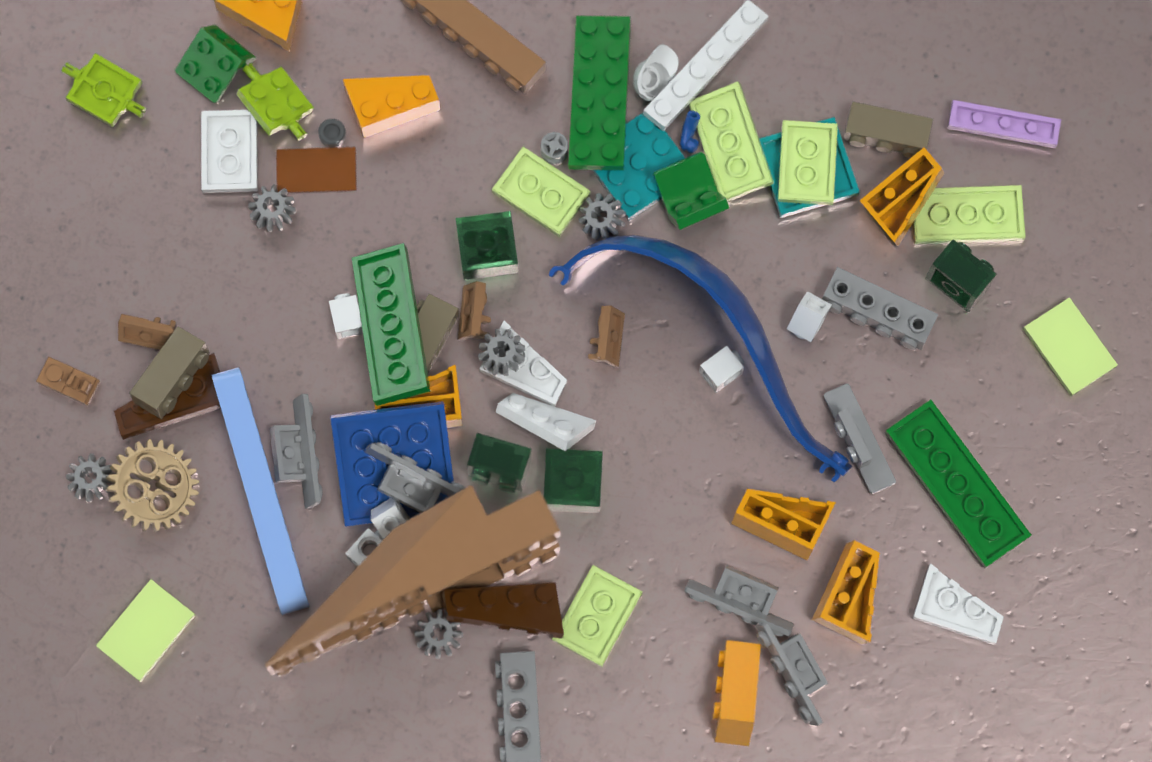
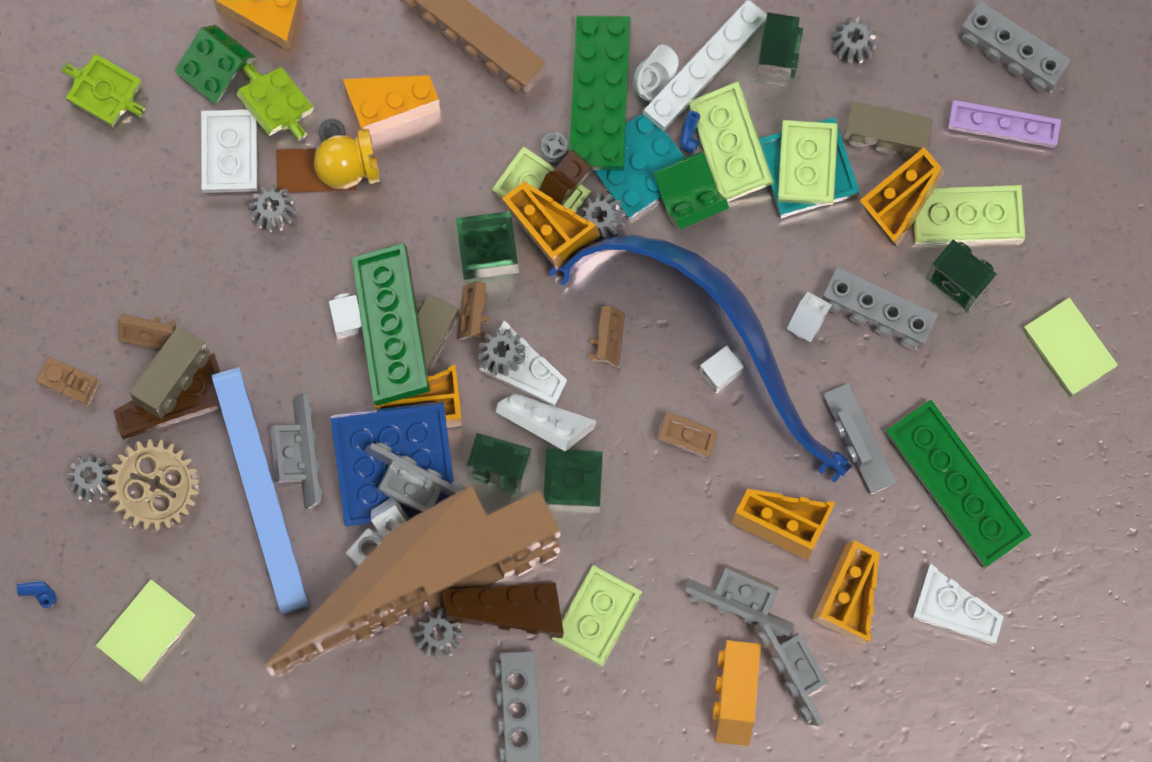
(39, 590): none -> blue arm
(345, 161): none -> yellow tile
(550, 225): none -> light orange wedge
(566, 177): none -> reddish brown slope
(687, 435): none -> medium nougat plate
(779, 49): none -> clear green brick
(854, 30): none -> light grey gear
(1014, 47): none -> light grey brick

